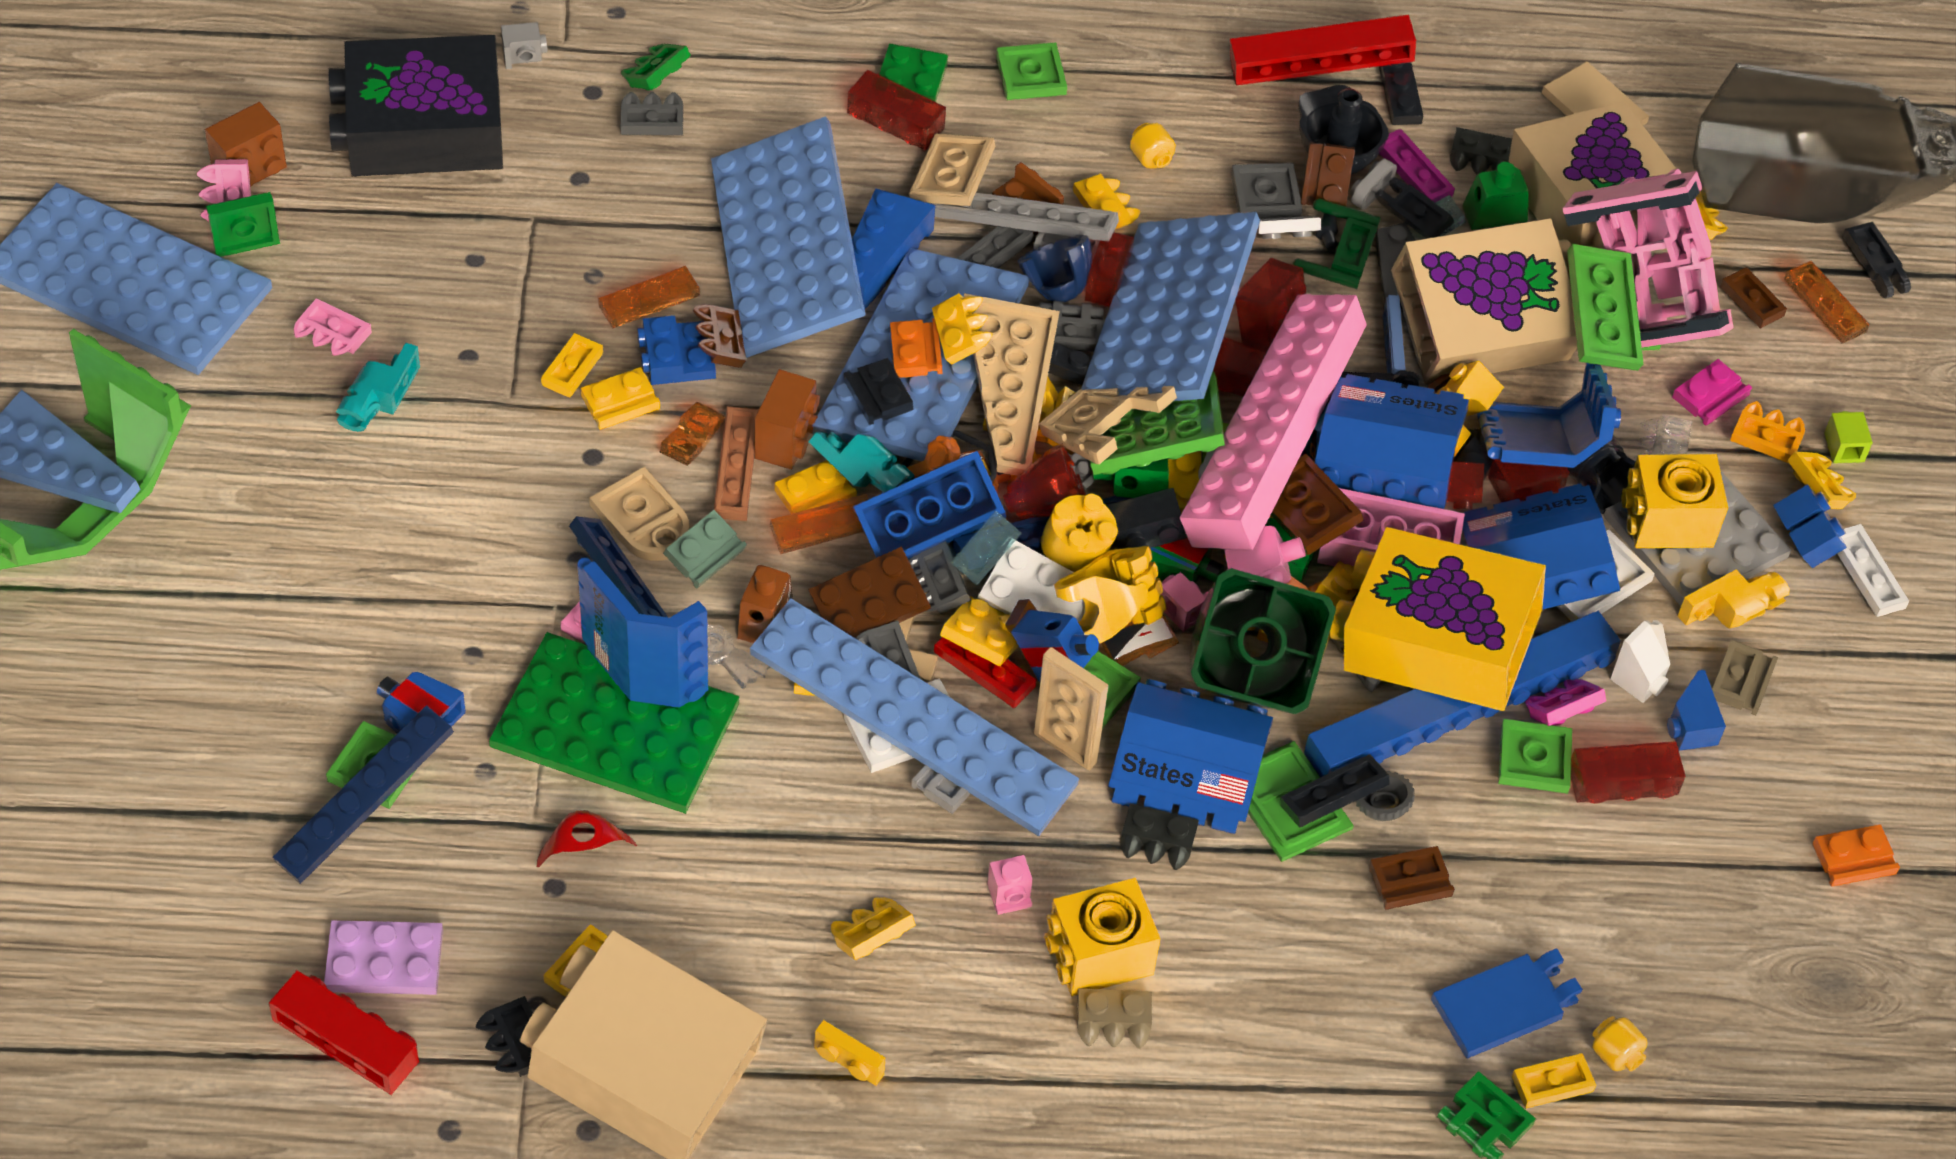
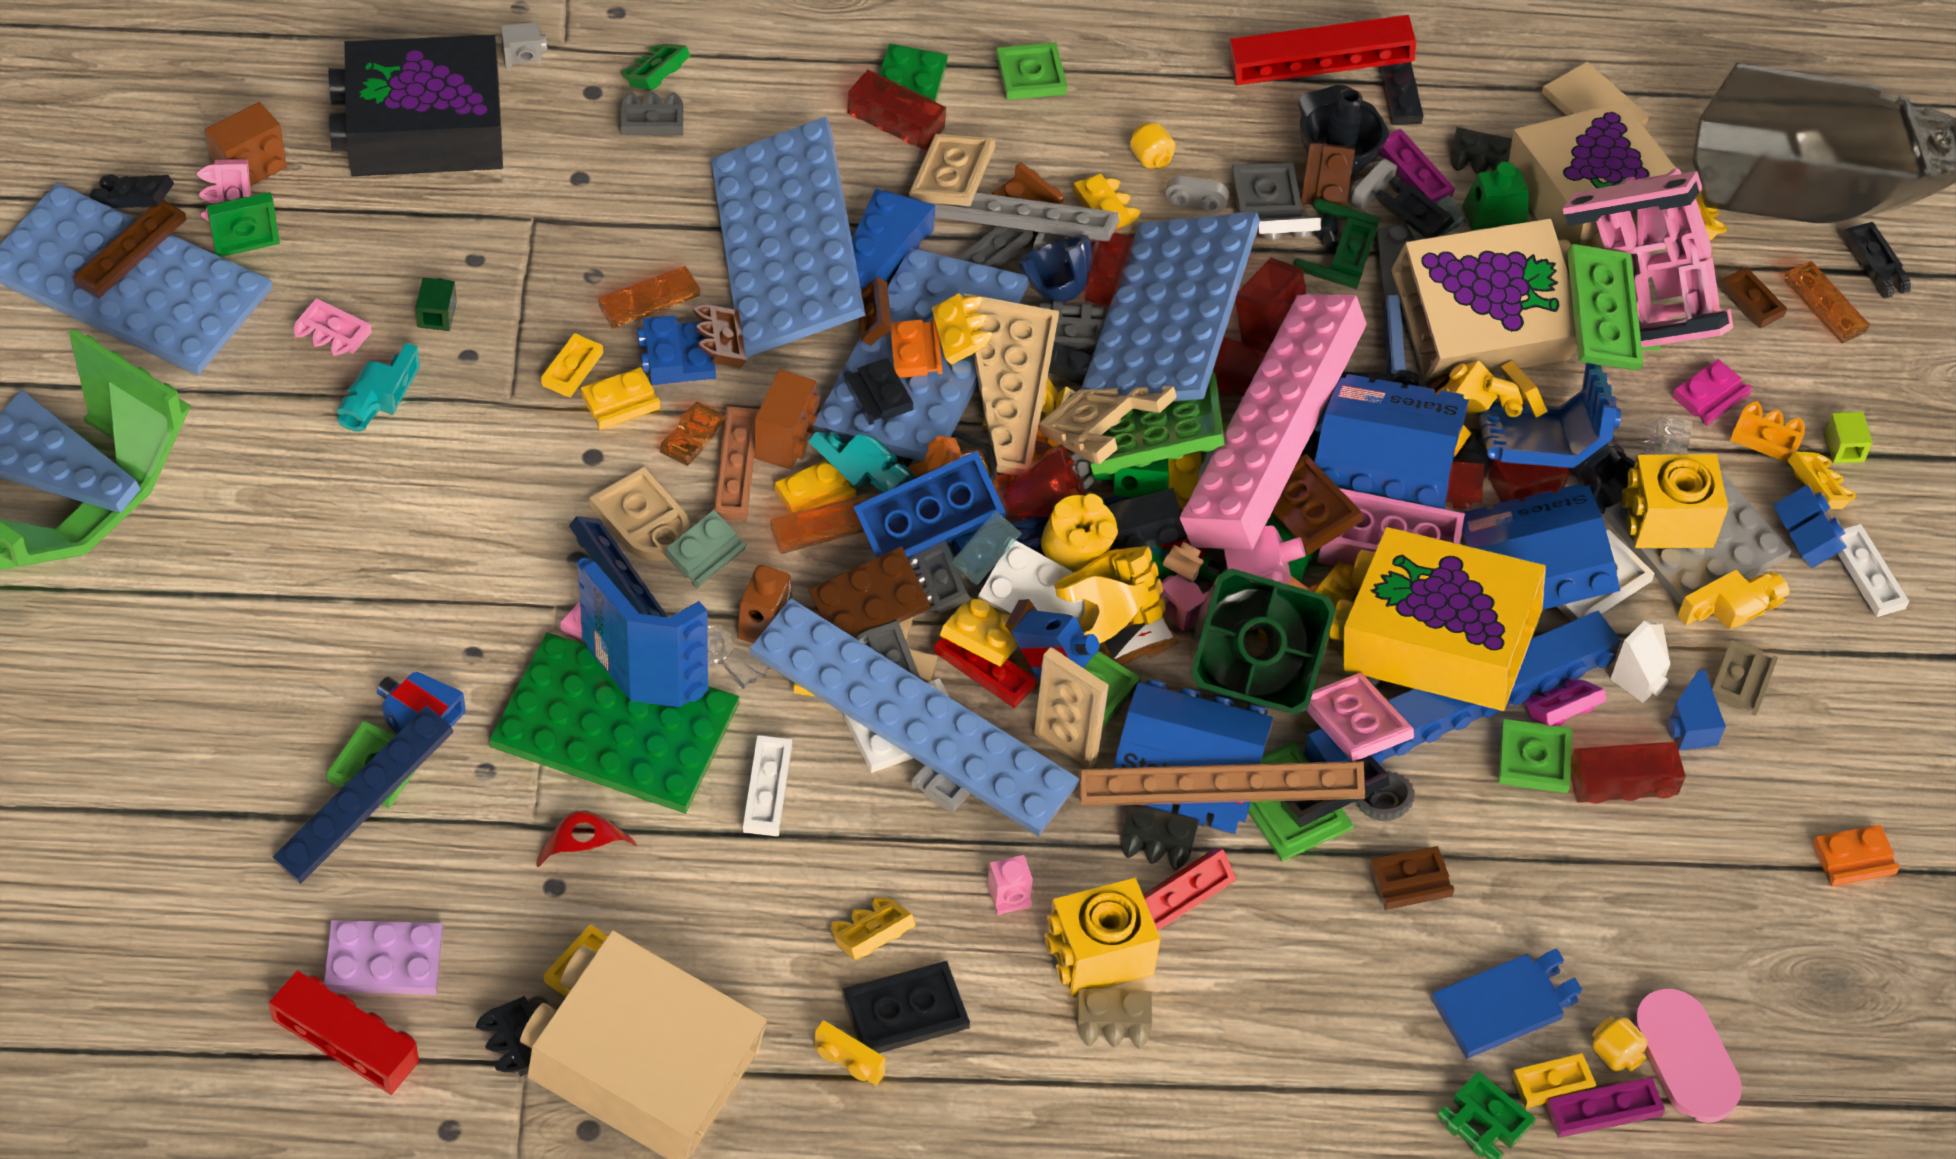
(129, 249): none -> reddish brown tile
(132, 191): none -> black hinge
(436, 304): none -> dark green brick
(767, 786): none -> white plate
(877, 311): none -> reddish brown plate
(906, 1008): none -> black tile
(1184, 561): none -> light nougat plate
(1189, 887): none -> plate
(1197, 193): none -> light grey plate
(1222, 783): none -> medium nougat tile
(1358, 717): none -> bright pink tile
(1508, 394): none -> yellow arm
(1528, 390): none -> yellow plate
(1605, 1107): none -> magenta plate
(1688, 1055): none -> bright pink tile

